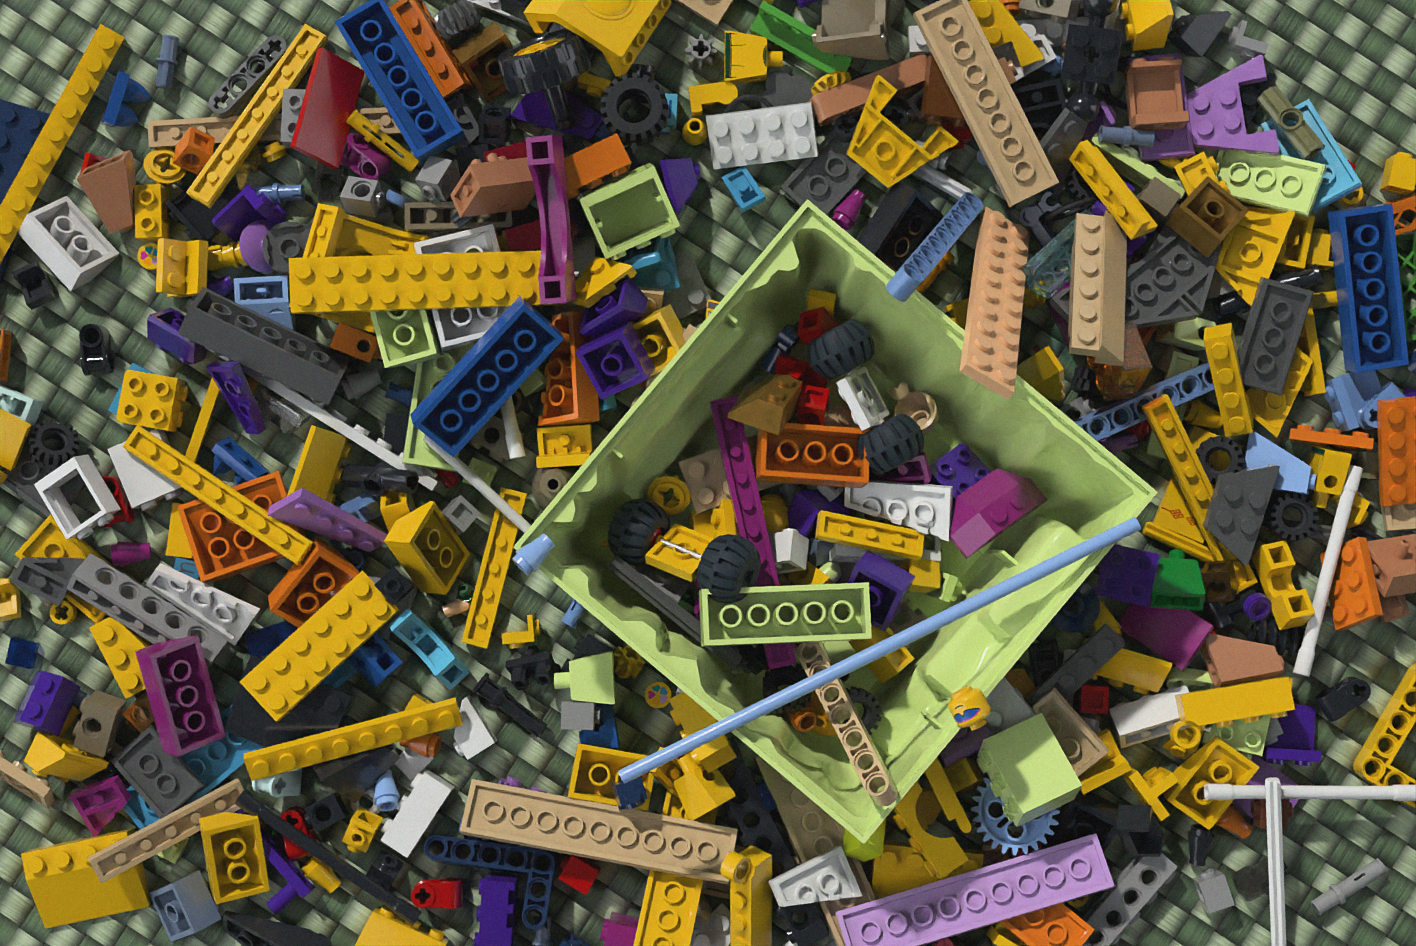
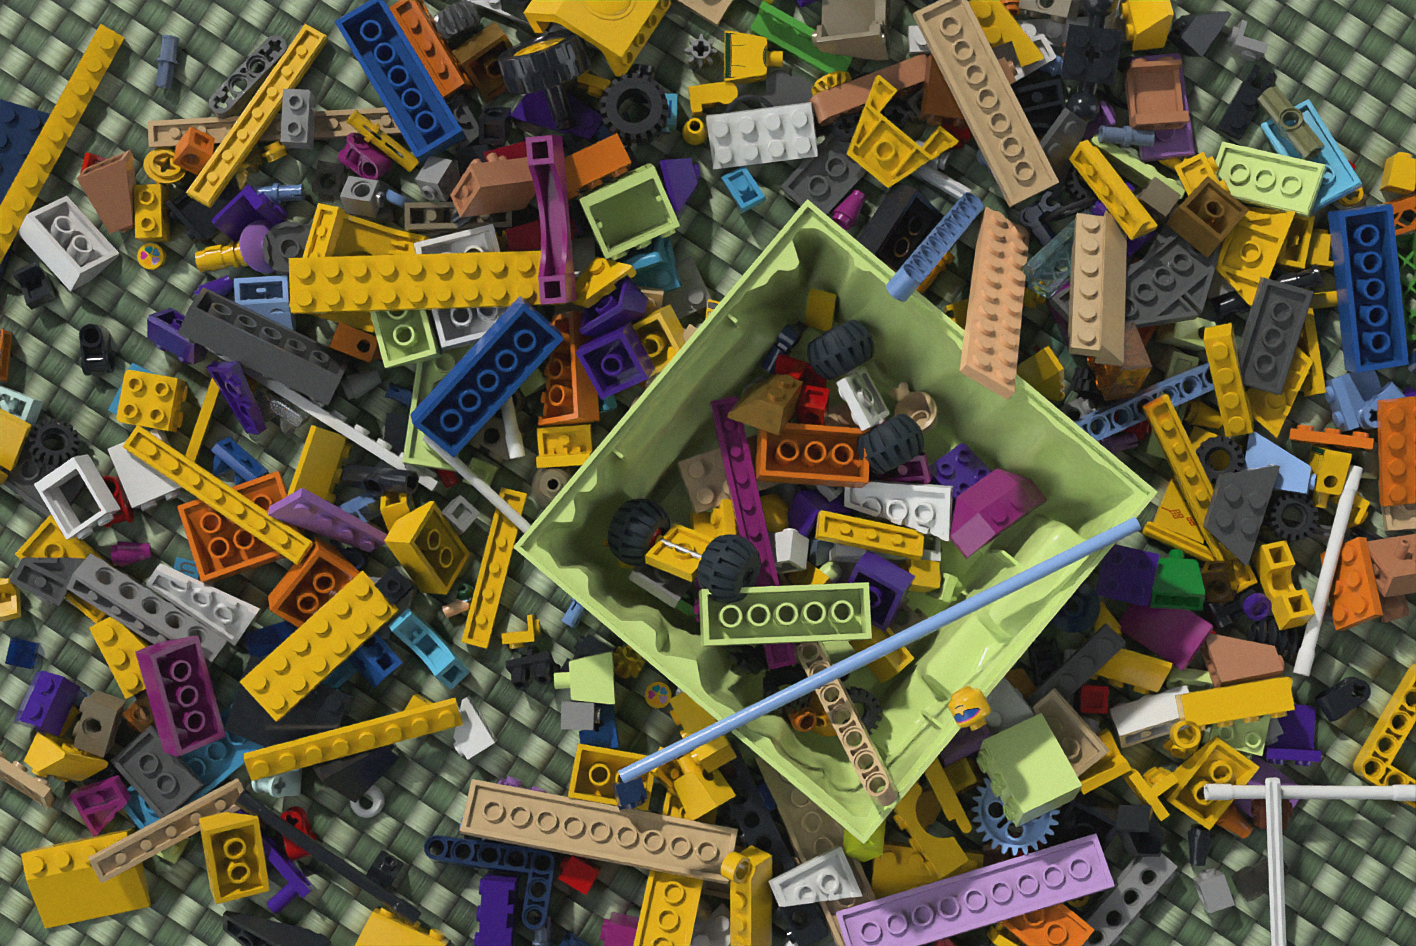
(55, 611): yellow bush -> none
(126, 90): blue tile -> none
(177, 540): yellow tile -> none
(181, 267): yellow bracket -> none
(185, 906): sand blue slope -> none
(321, 874): yellow cone -> none
(326, 107): red tile -> none
(334, 803): black brick -> none
(362, 830): yellow brick -> none
(386, 793): light blue cone -> none
(412, 763): white sticker -> none
(416, 812): white brick -> none
(425, 745): orange cone -> none
(444, 893): red piece -> none
(499, 697): black pin -> none
(533, 554): light blue cone -> none
(669, 608): dark grey axle -> none
(673, 505): yellow gear -> none
(814, 323): red brick -> none
(1219, 117): medium lavender wing -> none
(1338, 893): light grey pin -> none

